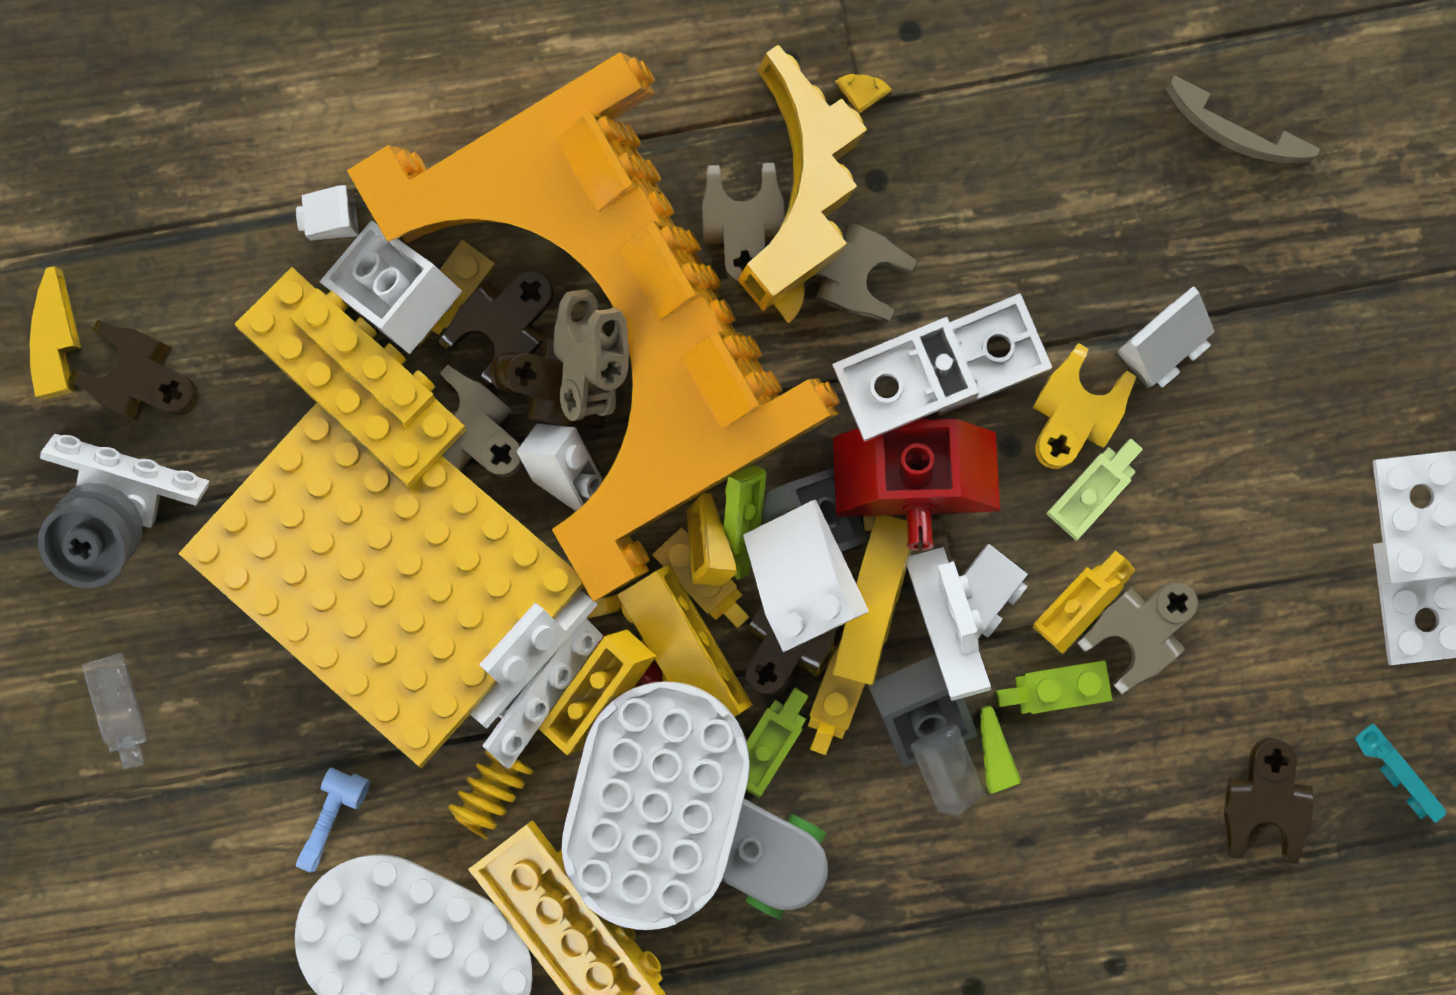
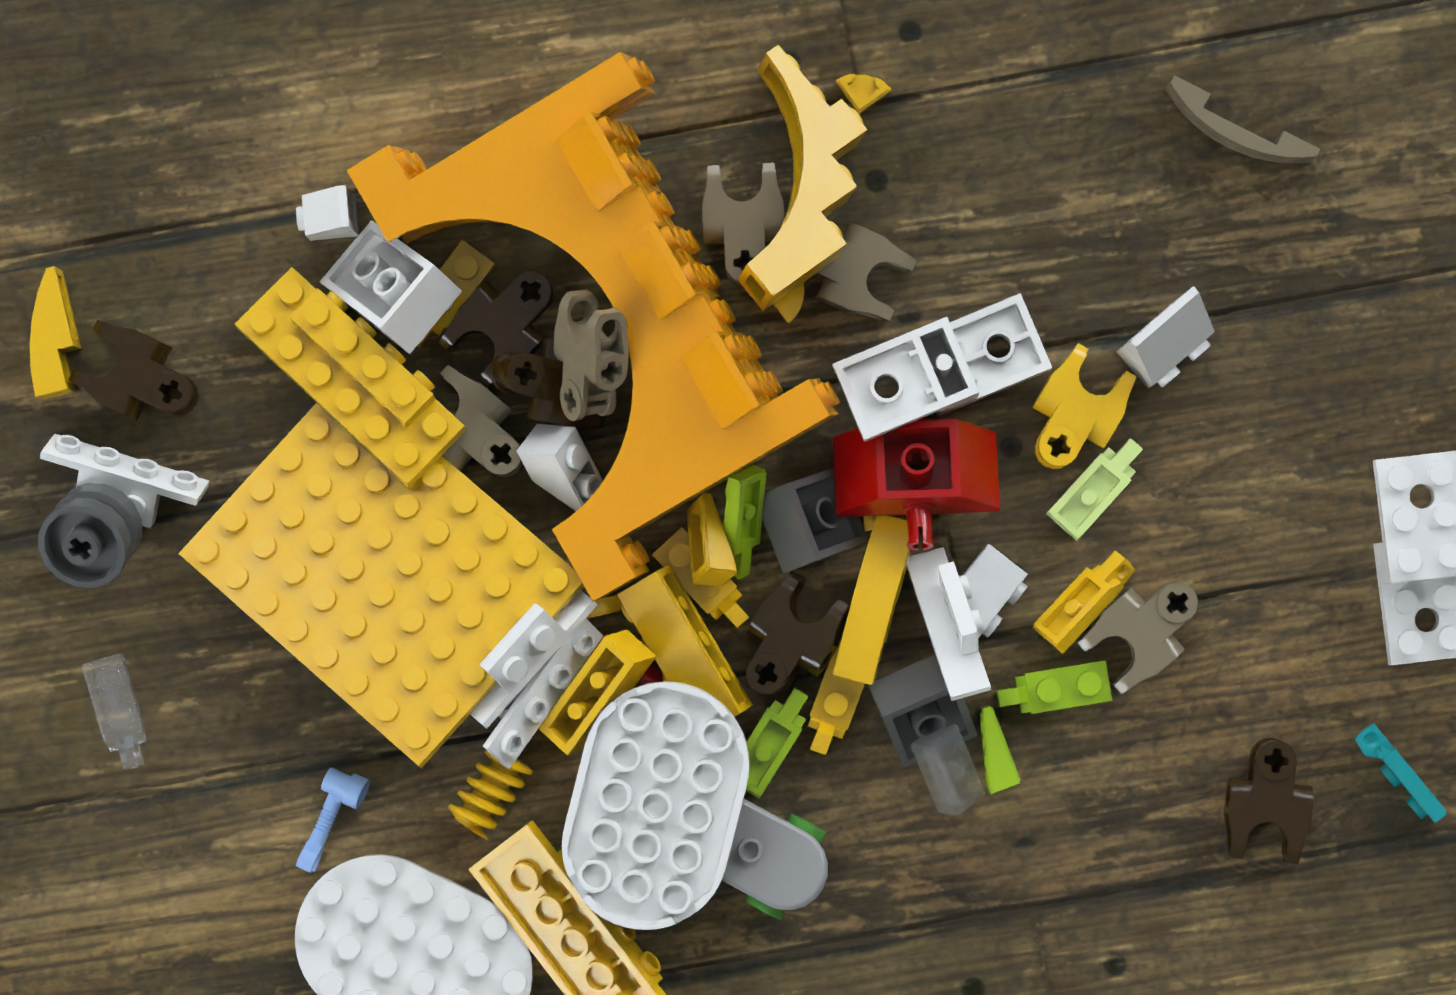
(802, 576): white slope -> none

